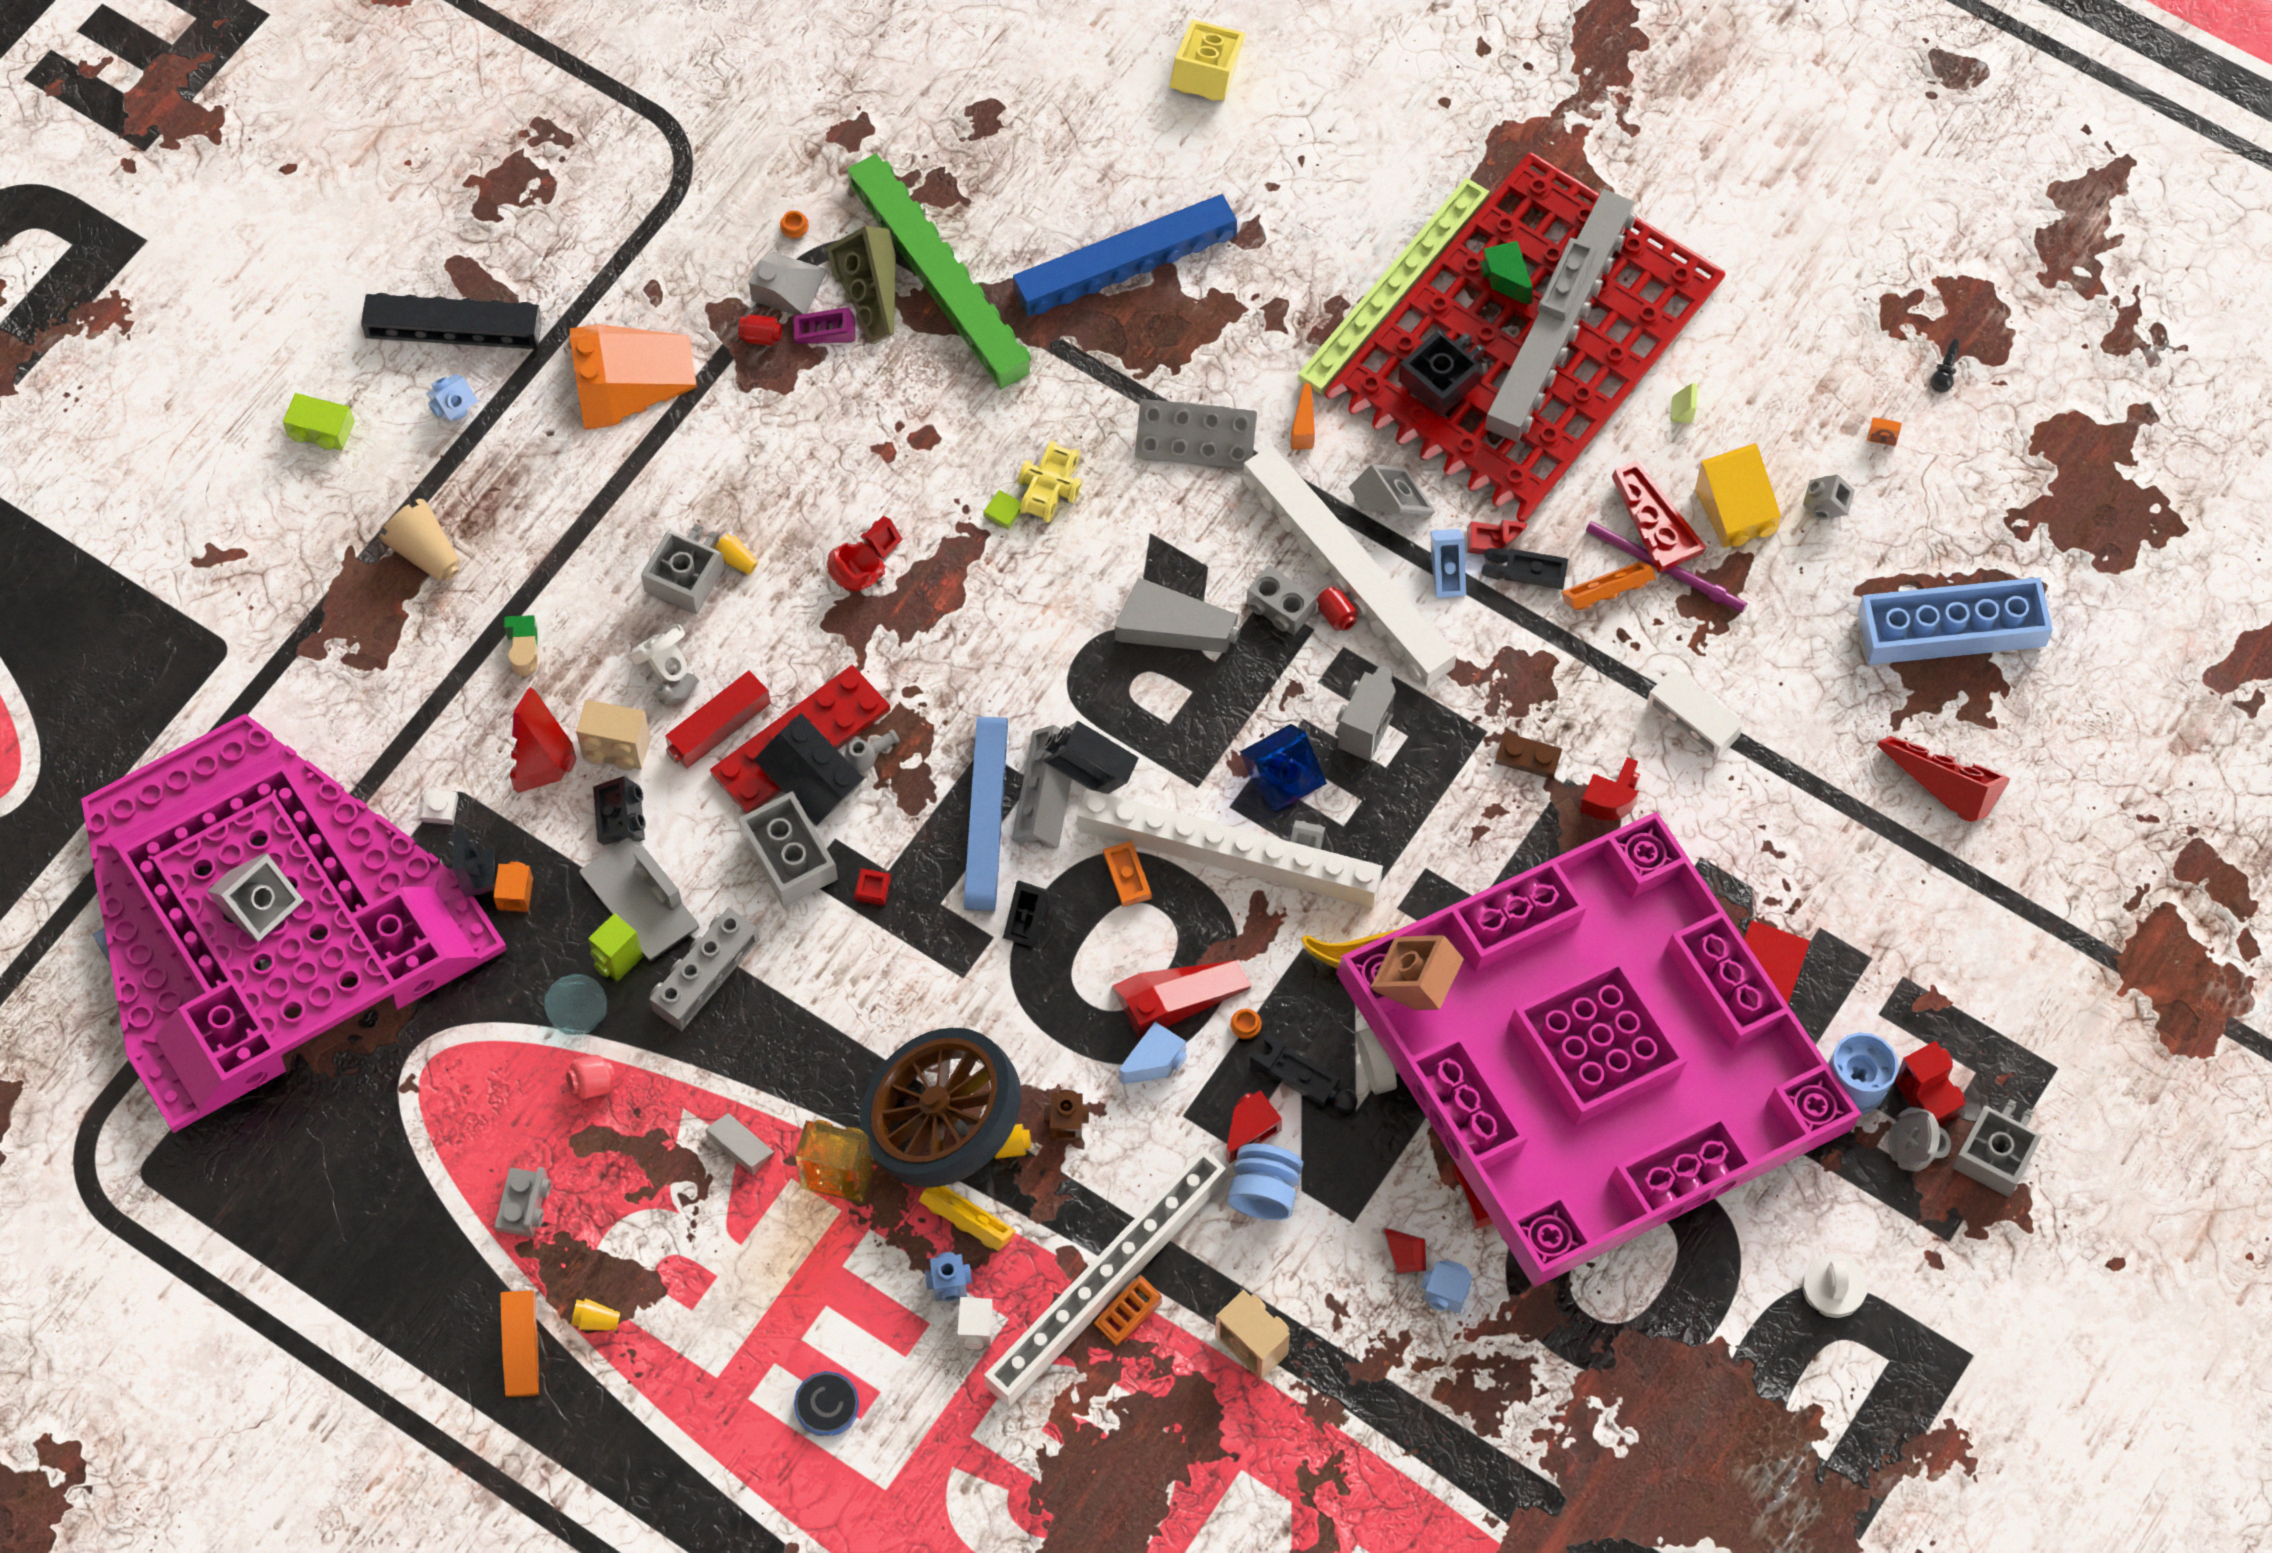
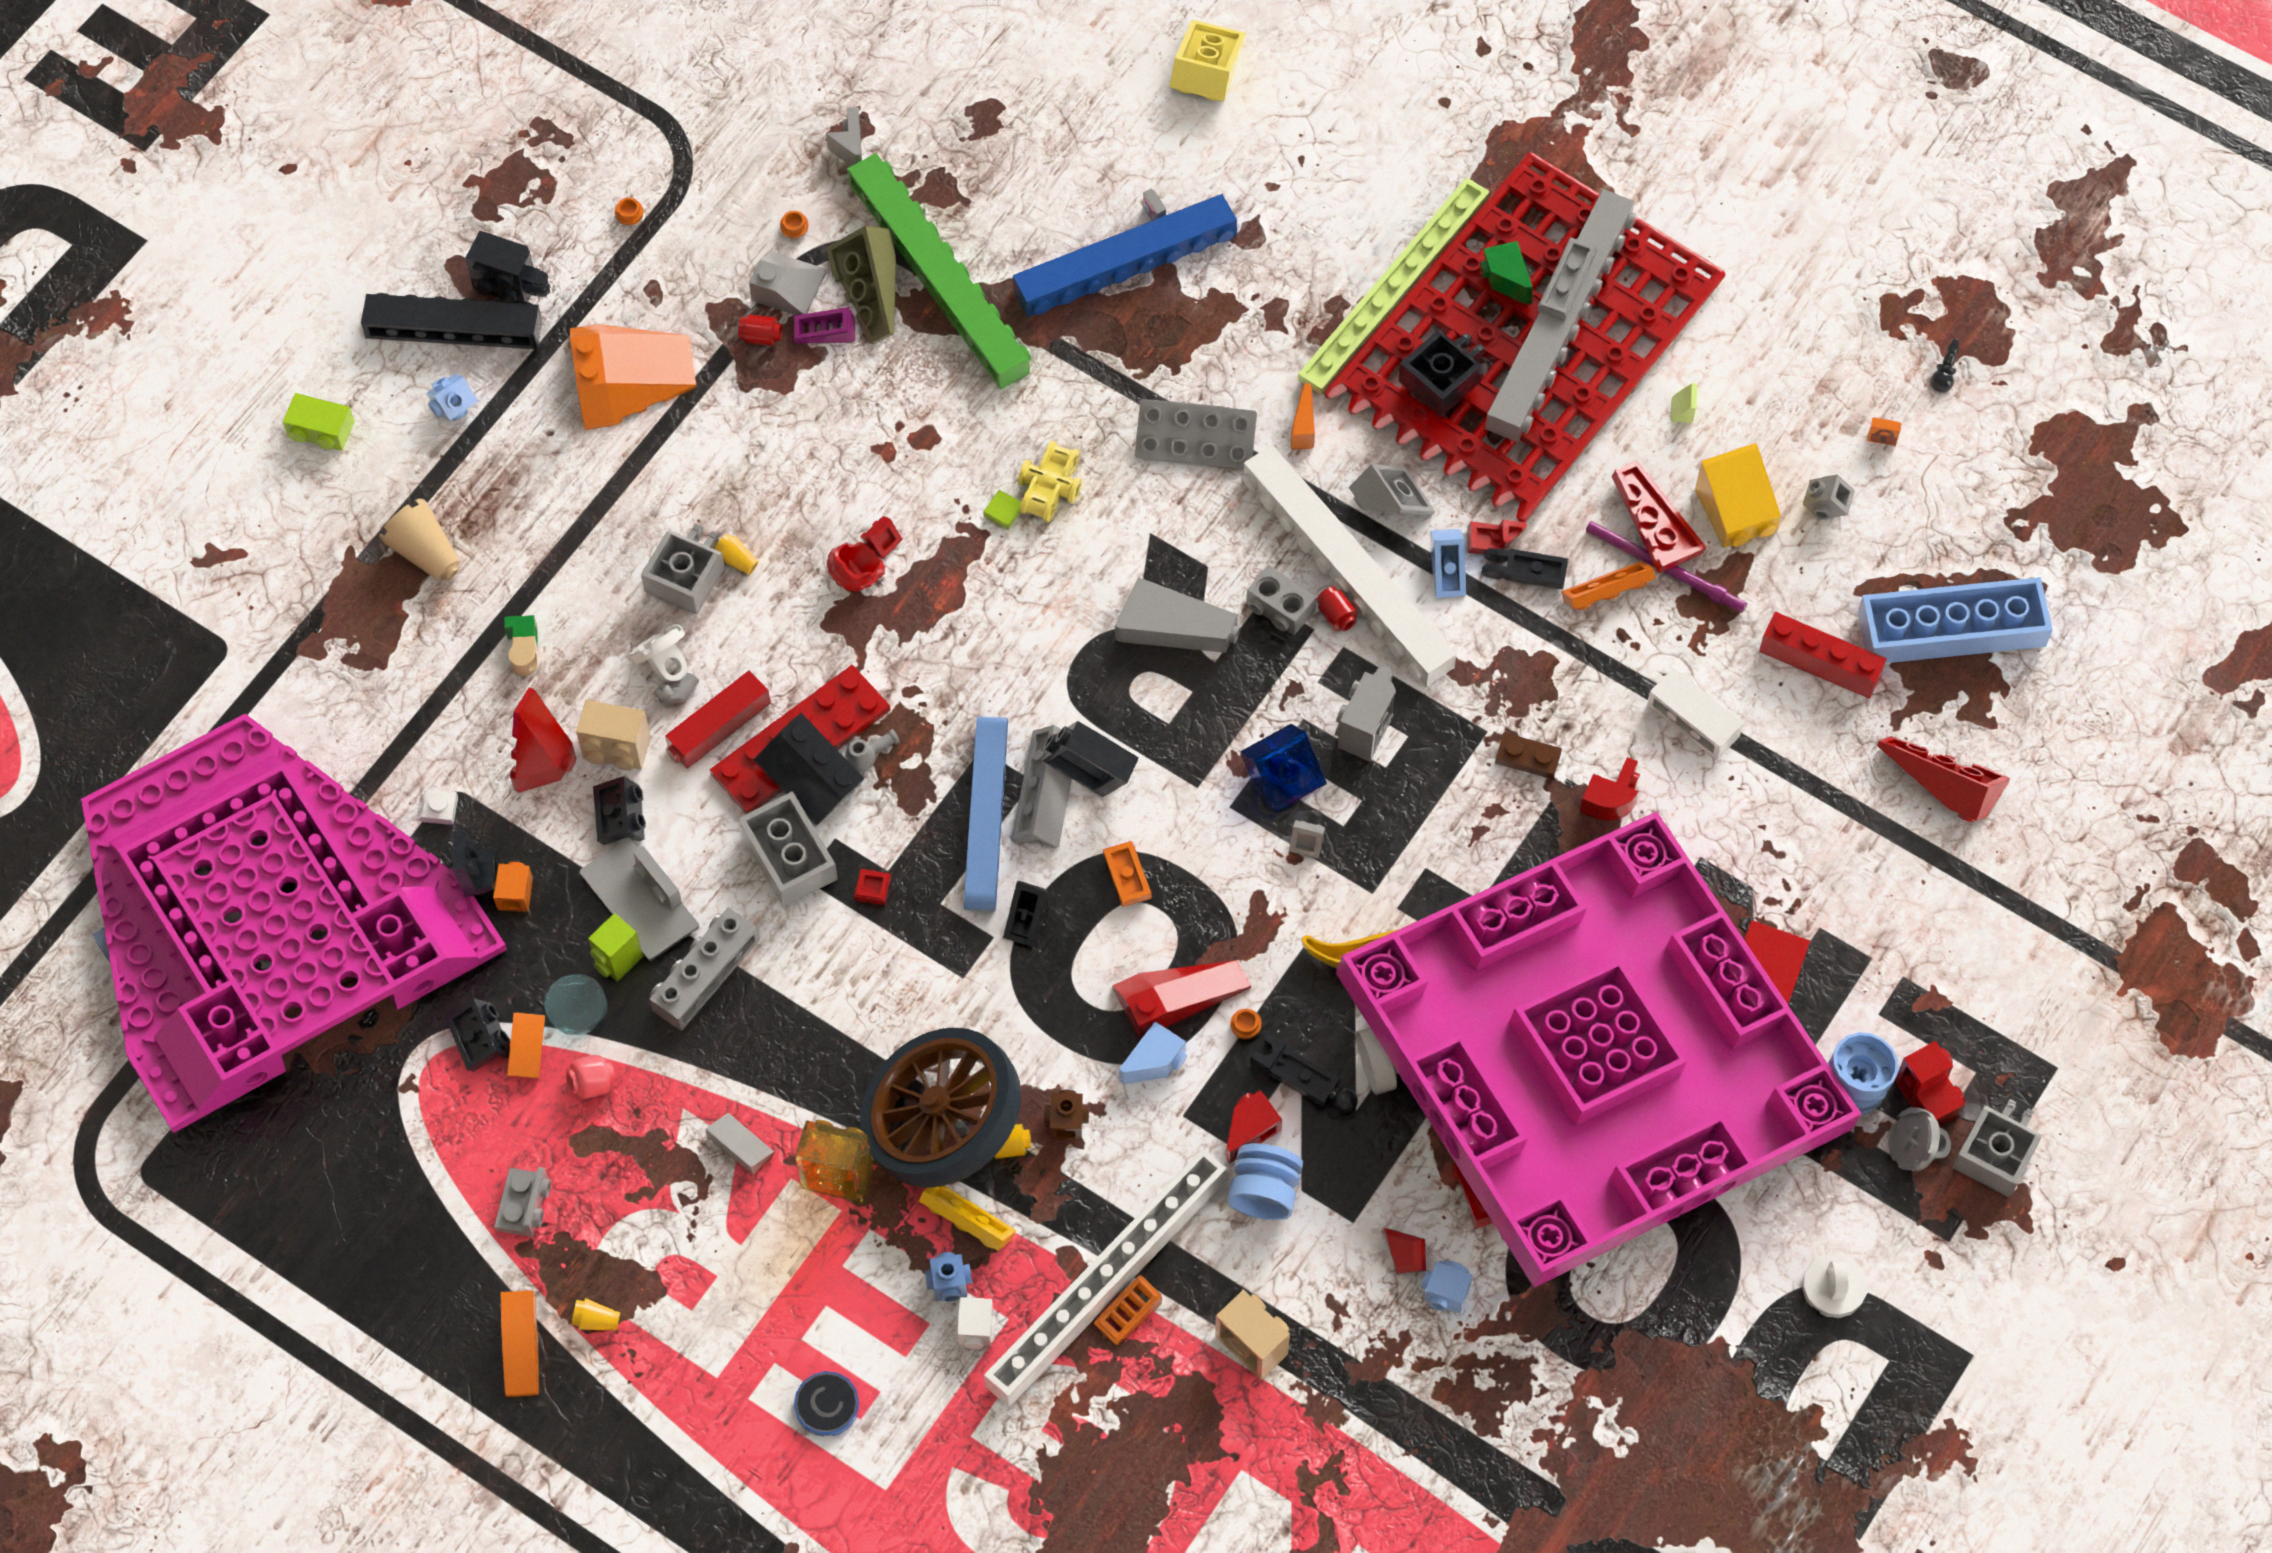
(255, 896): light grey slope -> none
(478, 1033): none -> black bracket
(504, 269): none -> black hinge
(526, 1045): none -> orange slope
(628, 211): none -> orange plate
(847, 143): none -> light grey slope
(1153, 205): none -> light grey tile
(1229, 848): white brick -> none
(1418, 971): nougat slope -> none
(1822, 655): none -> red brick

